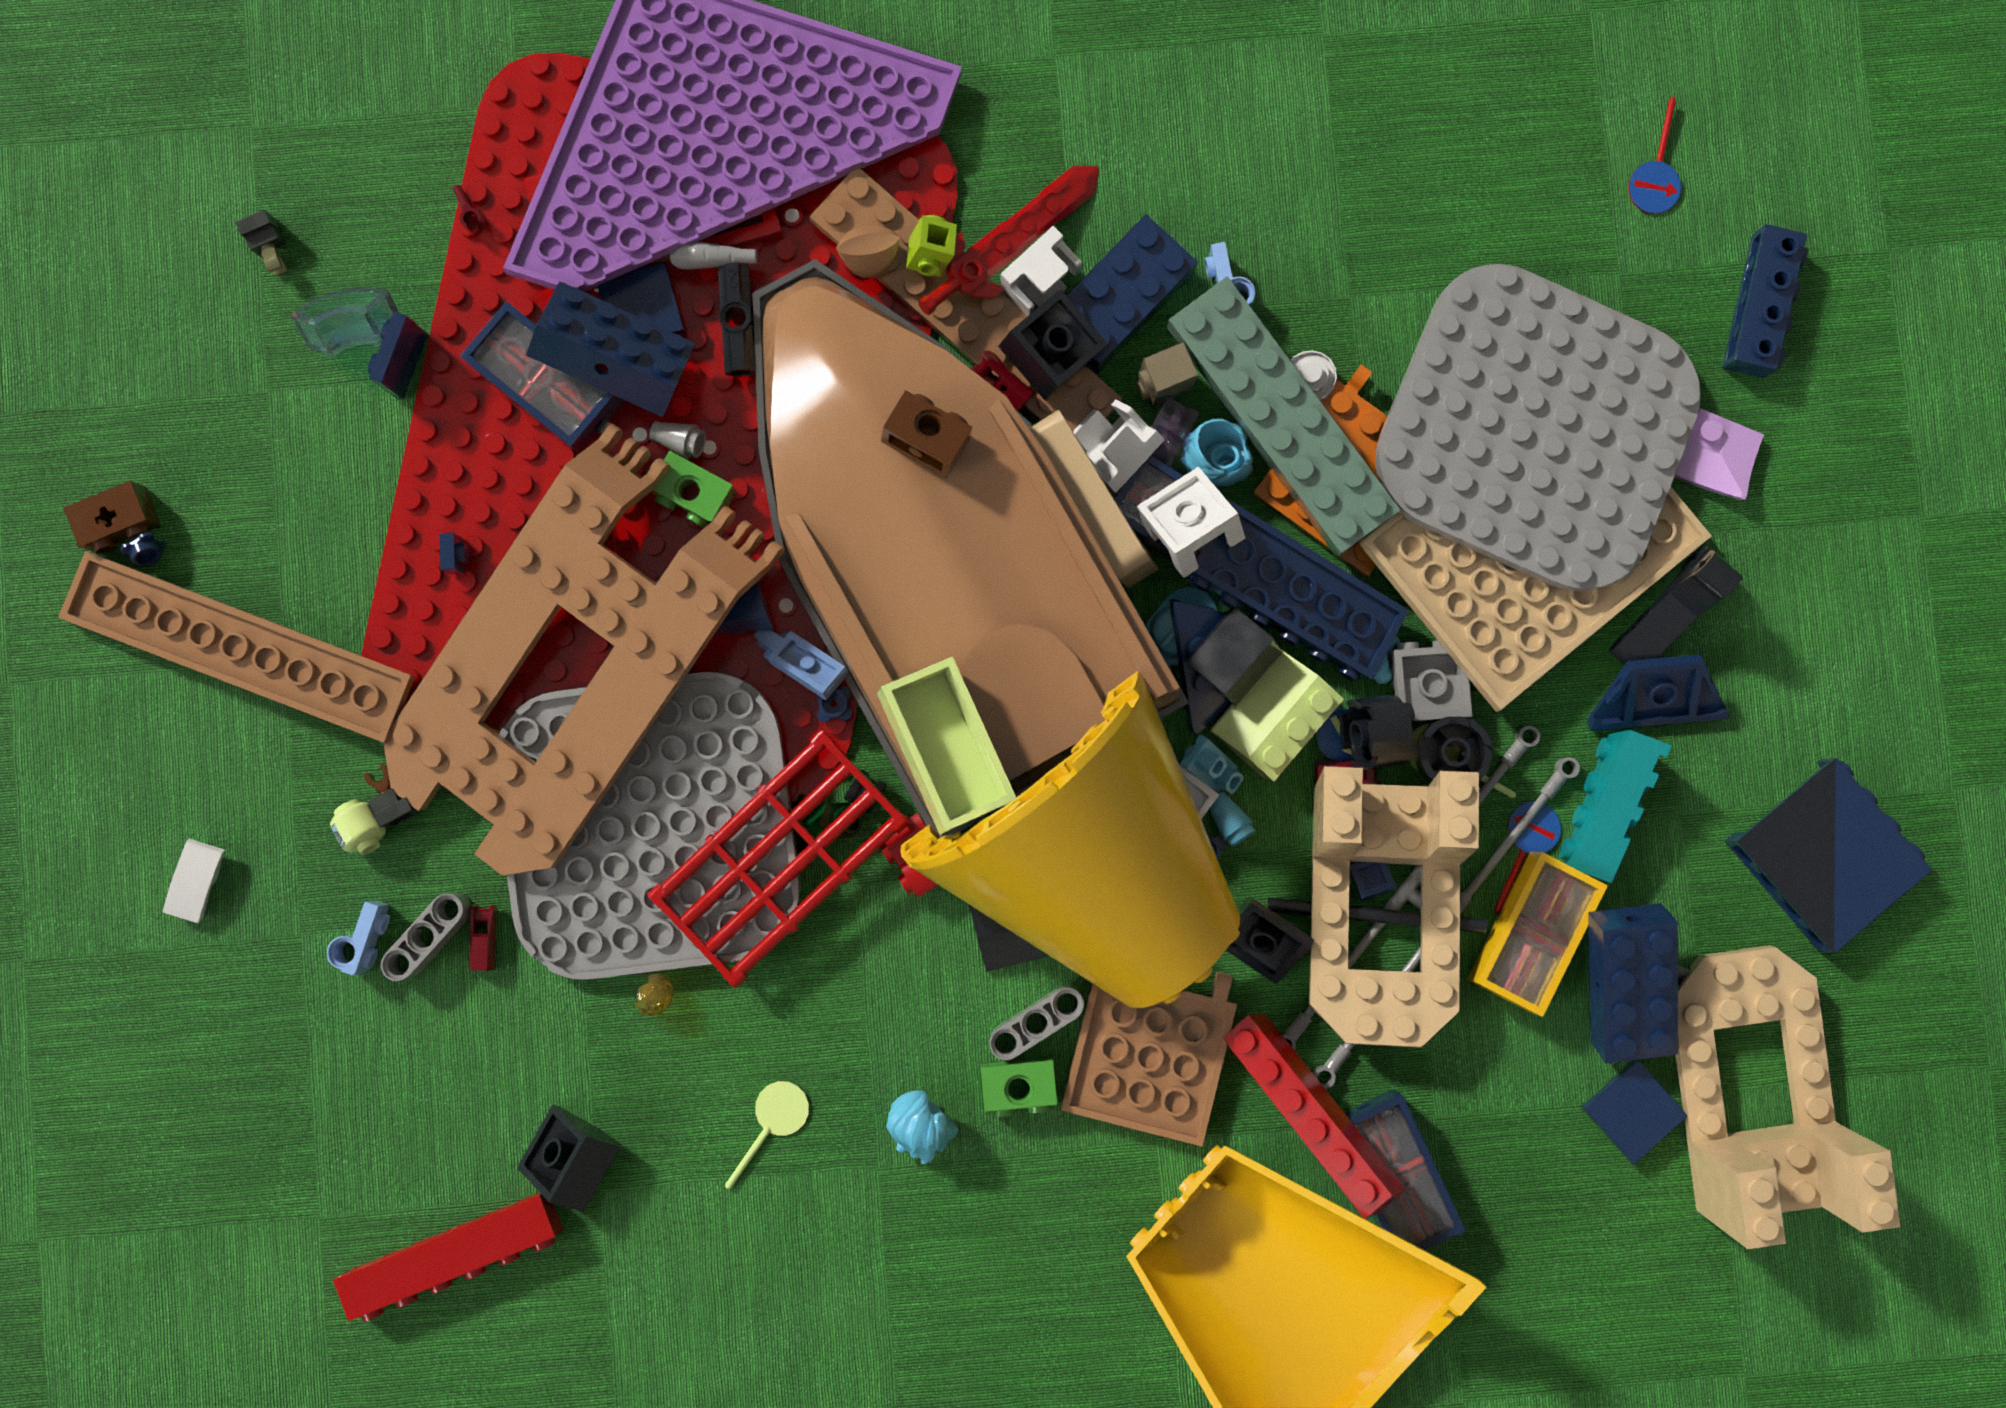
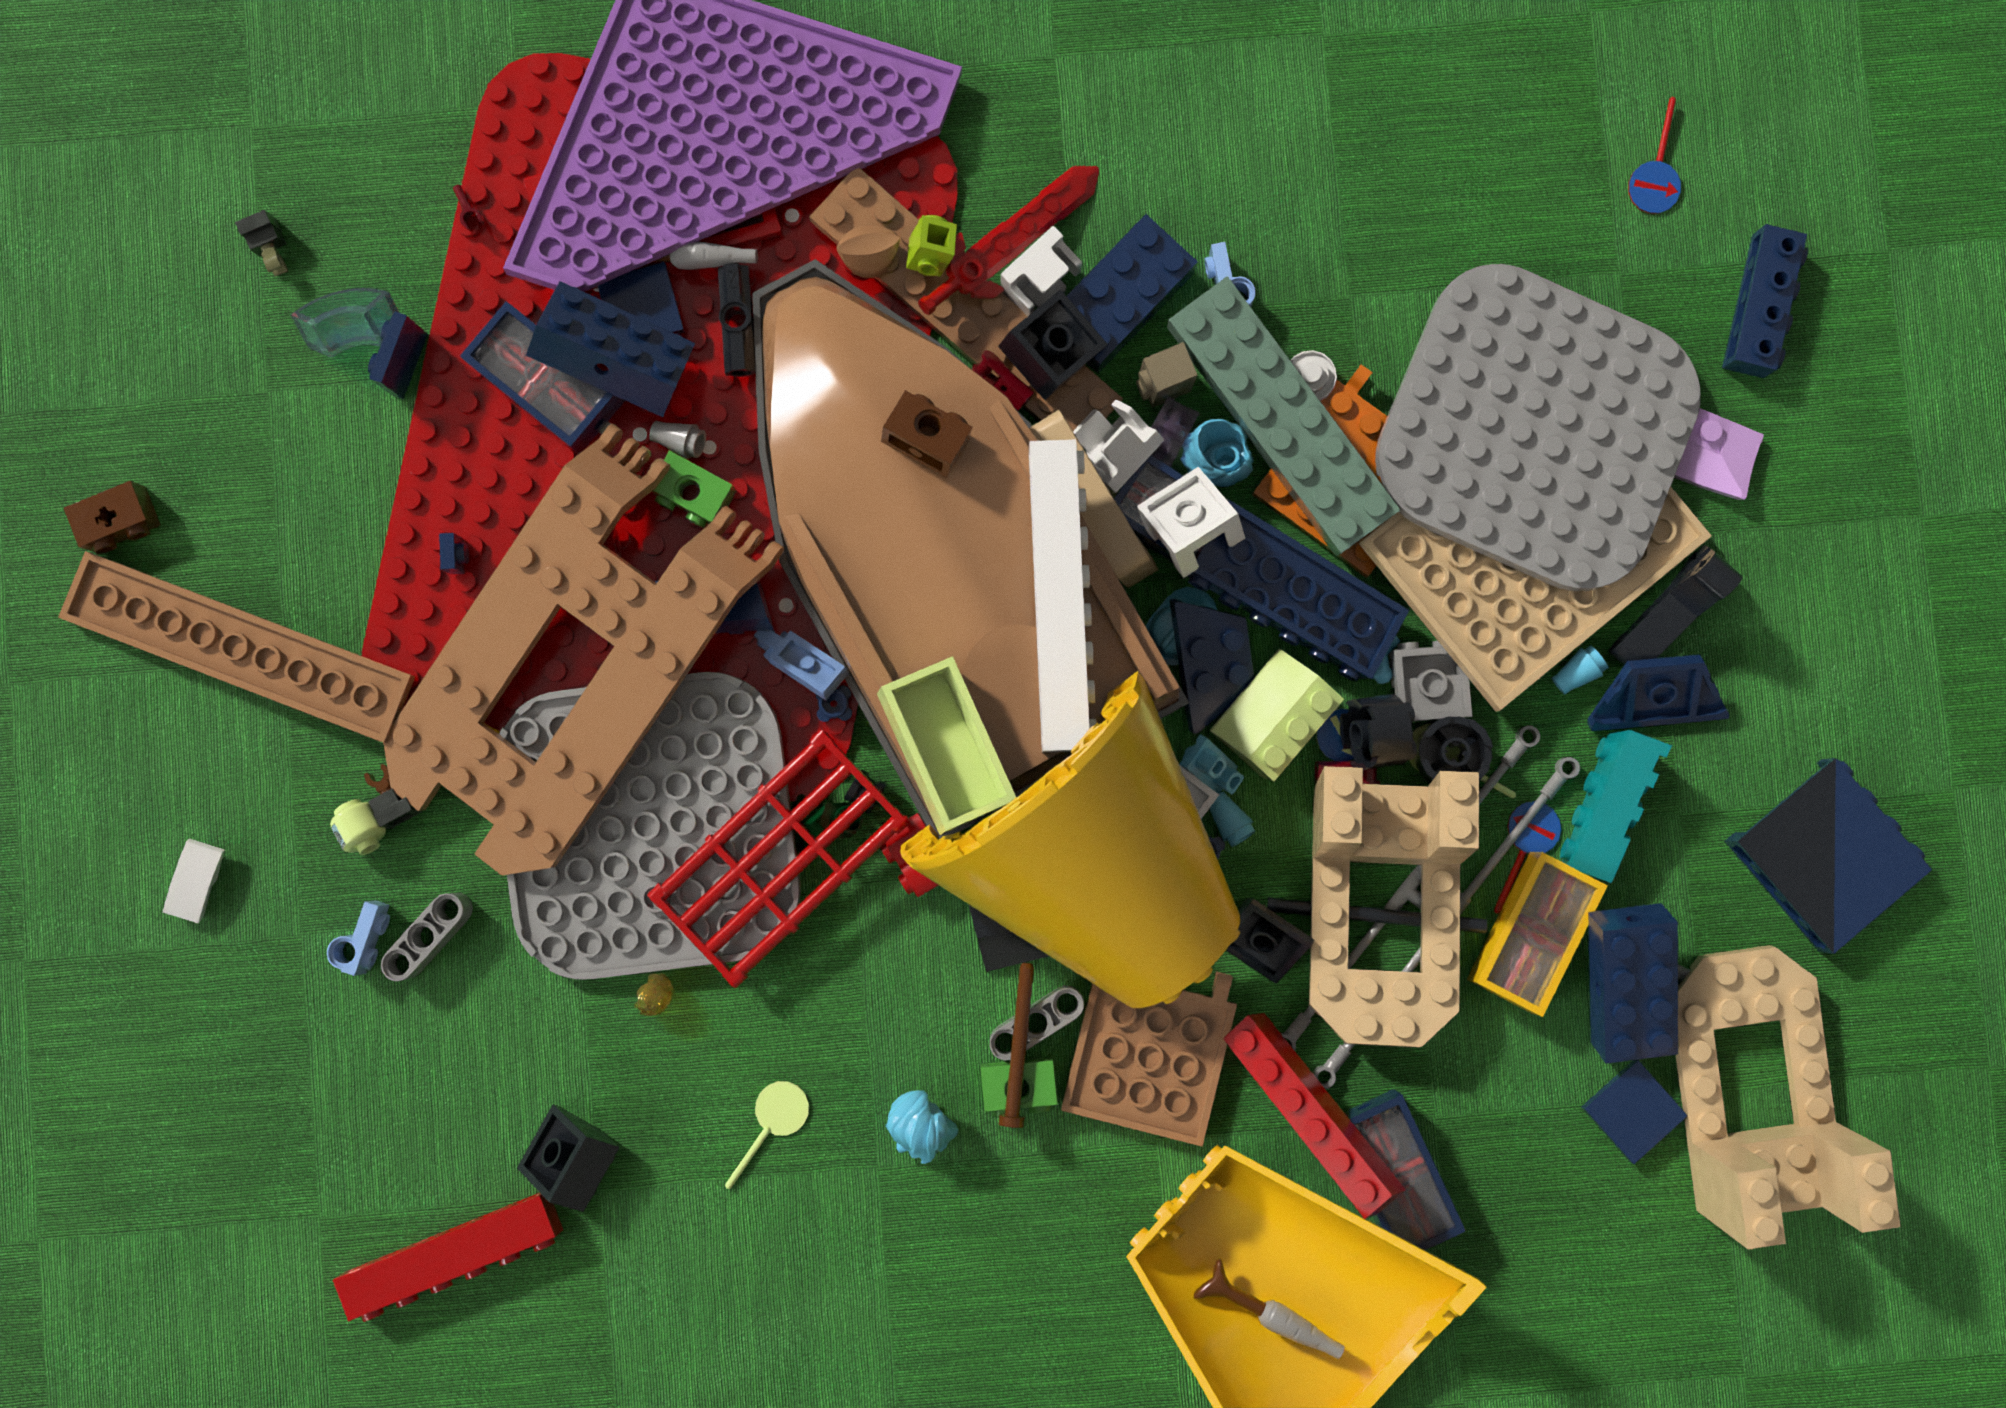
(143, 549): dark blue plate -> none
(483, 944): dark red bar -> none
(1018, 1051): none -> reddish brown bar
(1059, 593): none -> white brick
(1234, 655): black slope -> none
(1271, 1314): none -> piece
(1371, 879): dark blue plate -> none
(1580, 669): none -> medium azure cone

